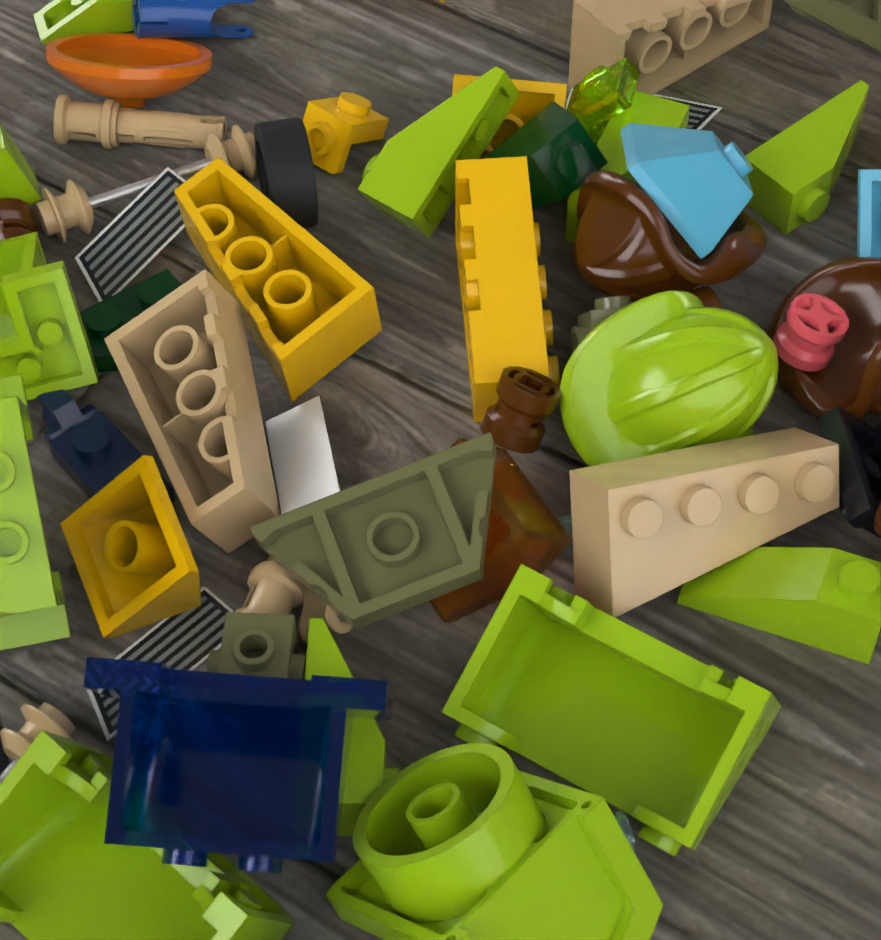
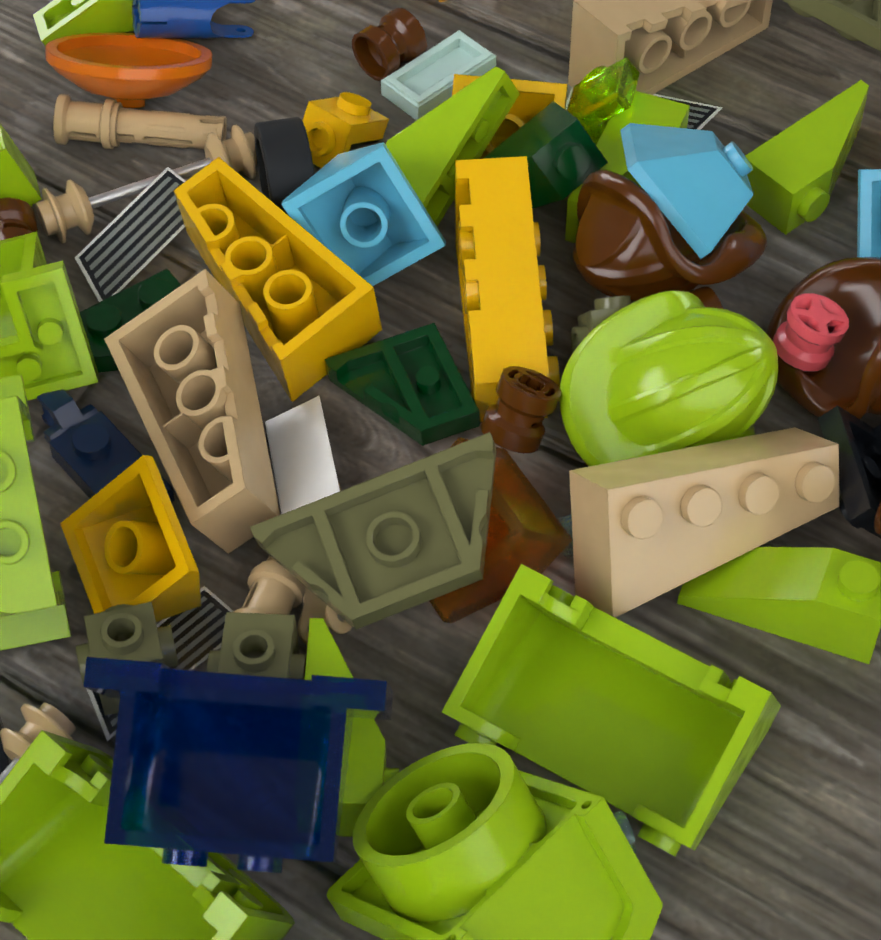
(126, 634): none -> olive brick
(366, 213): none -> medium azure slope
(385, 46): none -> reddish brown wheel
(409, 384): none -> dark green wing
(429, 77): none -> light aqua tile

